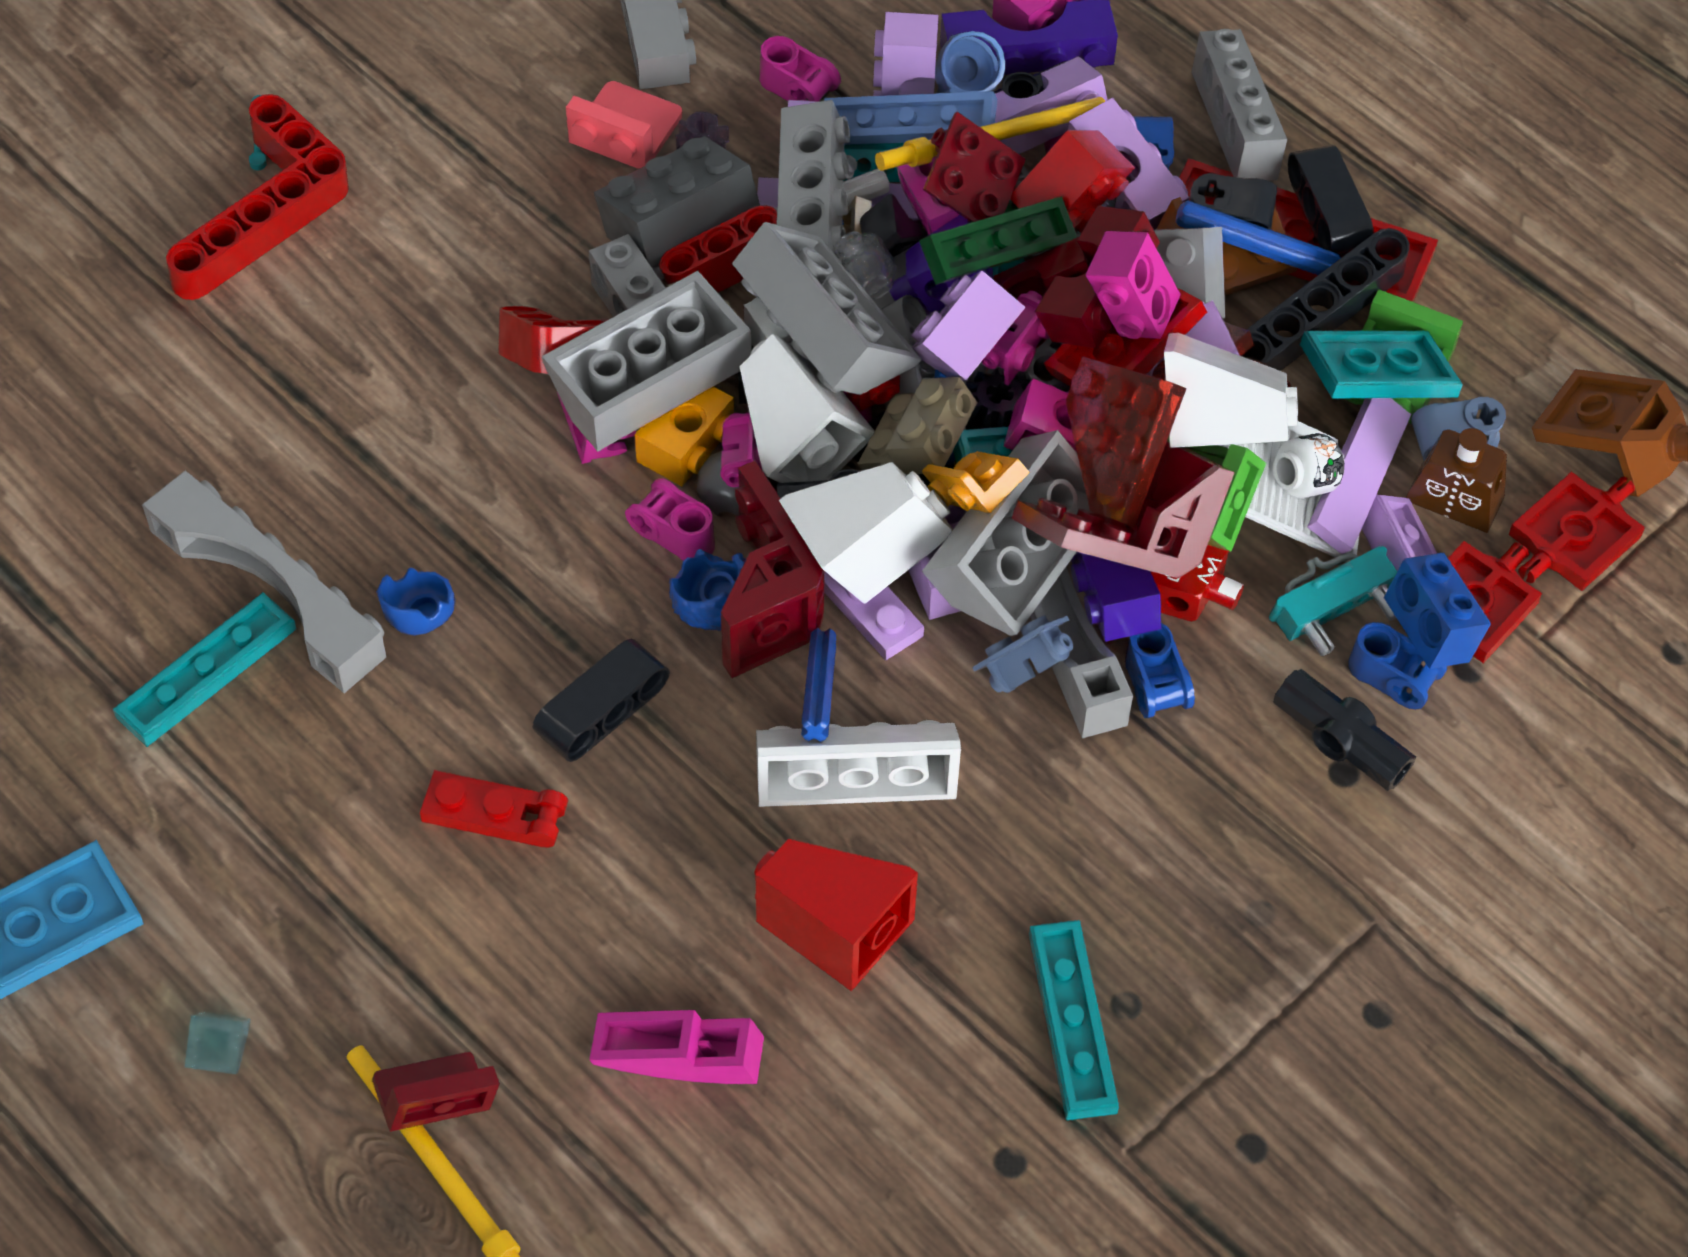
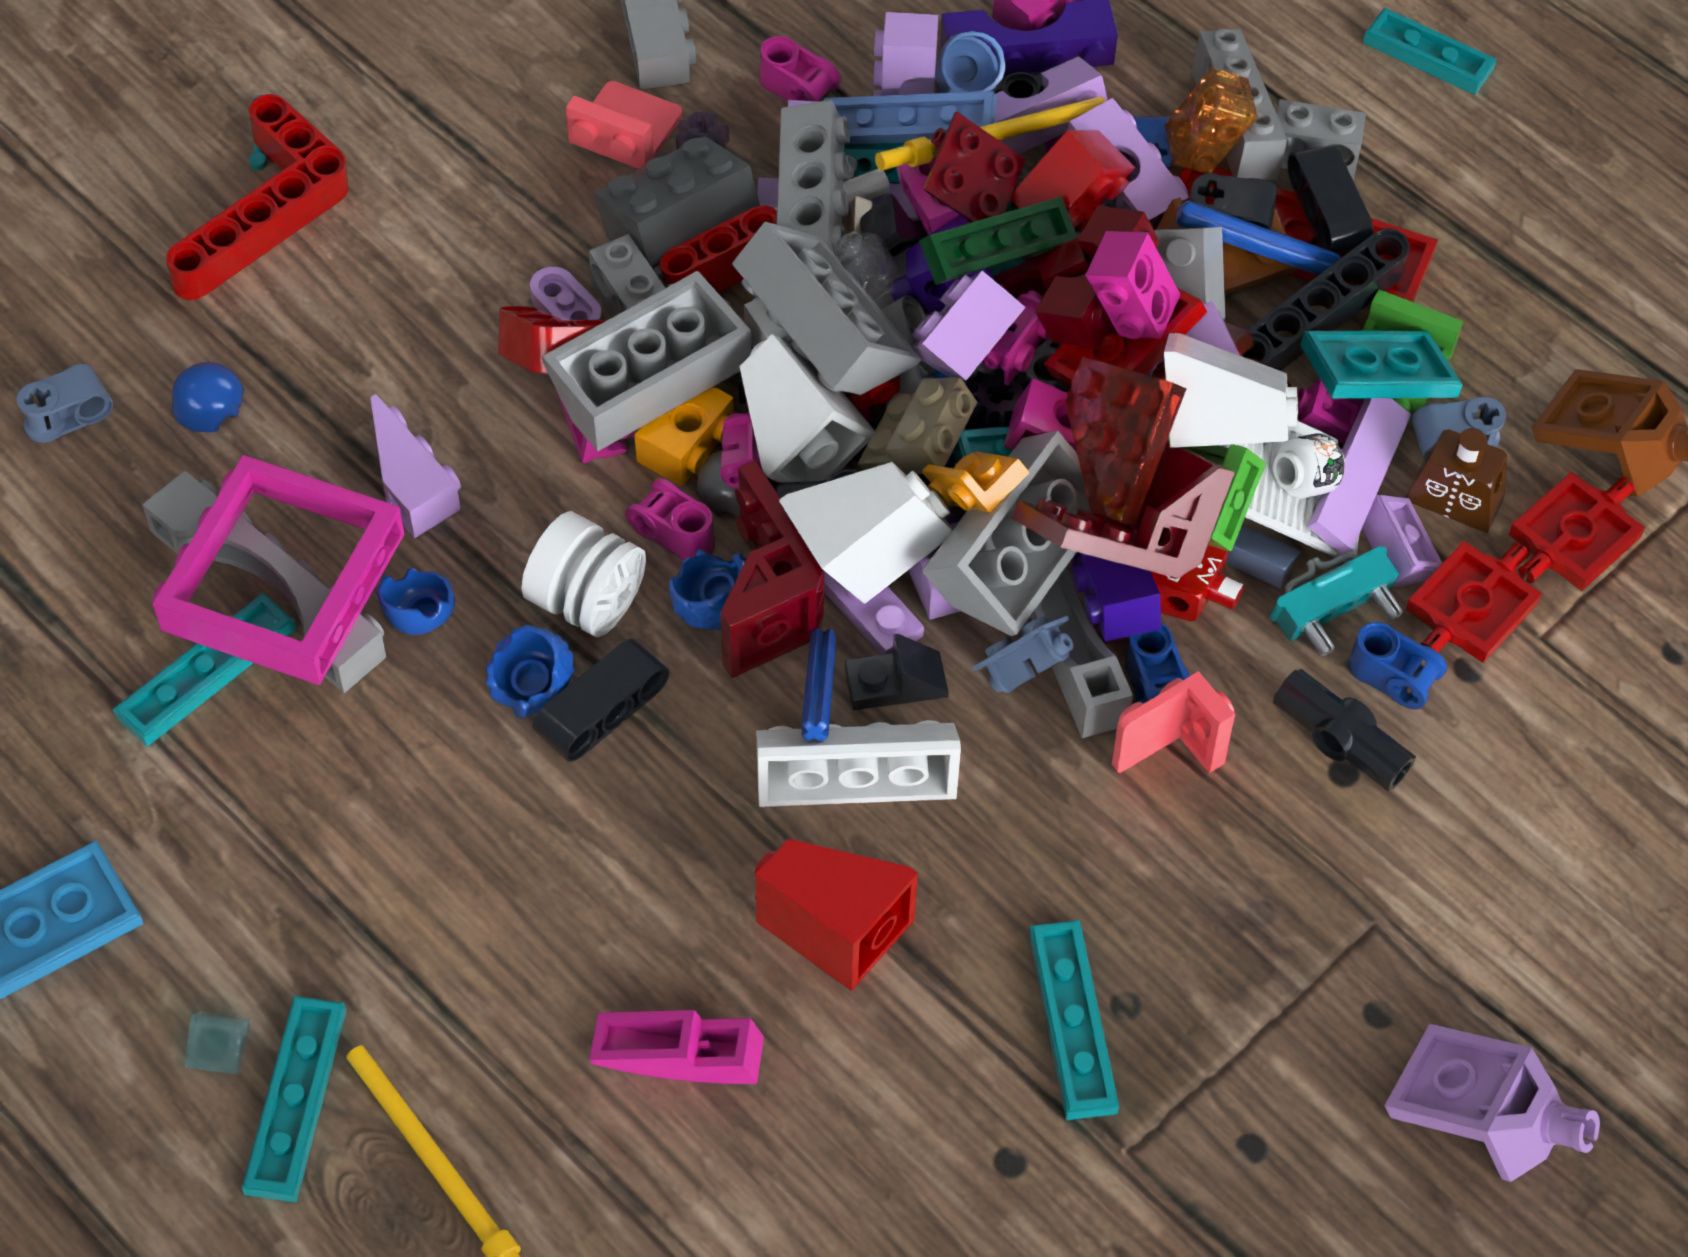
(66, 400): none -> sand blue piece
(206, 396): none -> blue hair
(294, 1099): none -> teal tile
(316, 652): none -> dark pink window
(411, 474): none -> lavender slope
(434, 1090): dark red panel -> none
(493, 809): red plate -> none
(529, 669): none -> blue hair
(572, 299): none -> lavender plate
(583, 573): none -> white wheel
(901, 677): none -> black slope
(1182, 710): none -> coral bracket
(1211, 121): none -> clear orange brick
(1262, 557): none -> sand blue slope
(1319, 126): none -> light grey brick
(1326, 414): none -> dark pink bracket
(1429, 51): none -> teal tile
(1437, 610): blue brick -> none
(1489, 1095): none -> lavender plate

